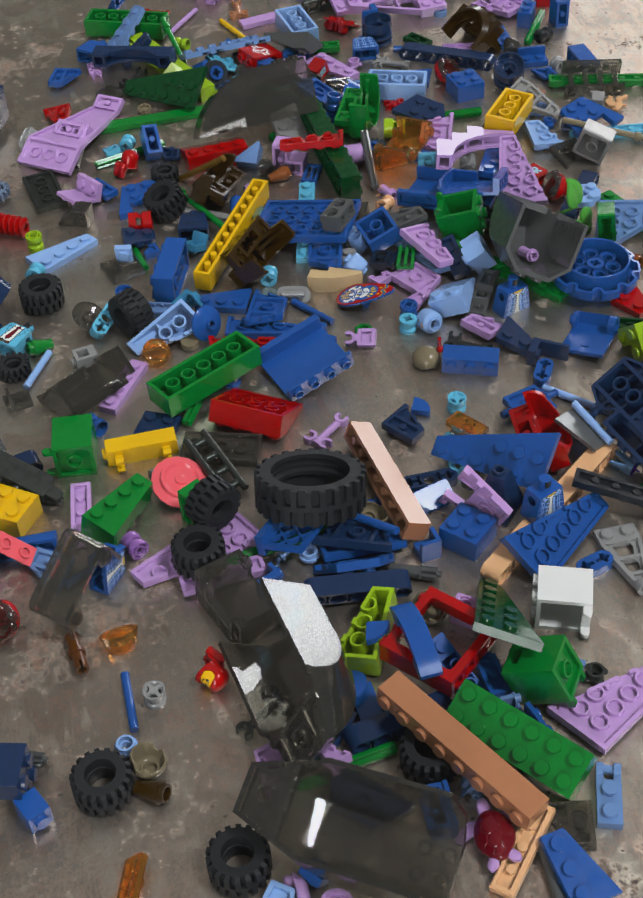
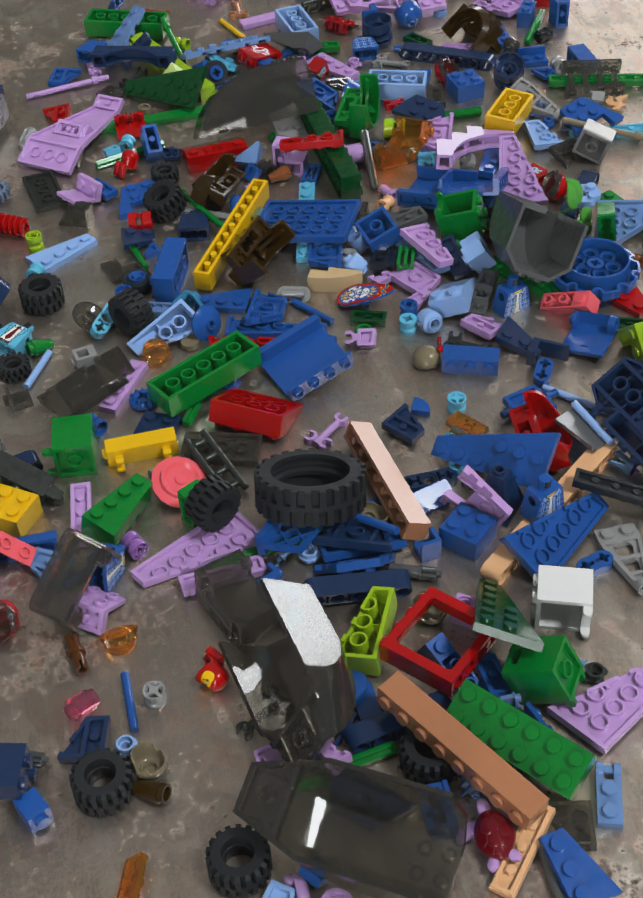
(81, 704): none -> clear pink brick
(91, 735): none -> dark blue wing
(93, 80): none -> lavender bar
(95, 608): none -> lavender bracket
(124, 253): light blue plate -> none
(129, 124): none -> red hinge
(138, 279): none -> black wheel
(140, 403): none -> blue gear
(184, 20): lavender bar -> none
(189, 542): black tyre -> none
(197, 170): pearl gold bar -> none
(198, 242): dark azure bracket -> none
(252, 172): none -> blue plate
(272, 279): medium azure wheel -> none
(333, 101): blue wheel -> none
(337, 214): dark grey brick -> none
(373, 318): none -> dark green tile
(376, 630): blue tile -> none
(408, 14): none -> blue cylinder
(418, 640): blue slope -> none
(436, 93): none -> clear smoke plate
(530, 254): lavender pin -> none
(568, 302): none -> coral slope

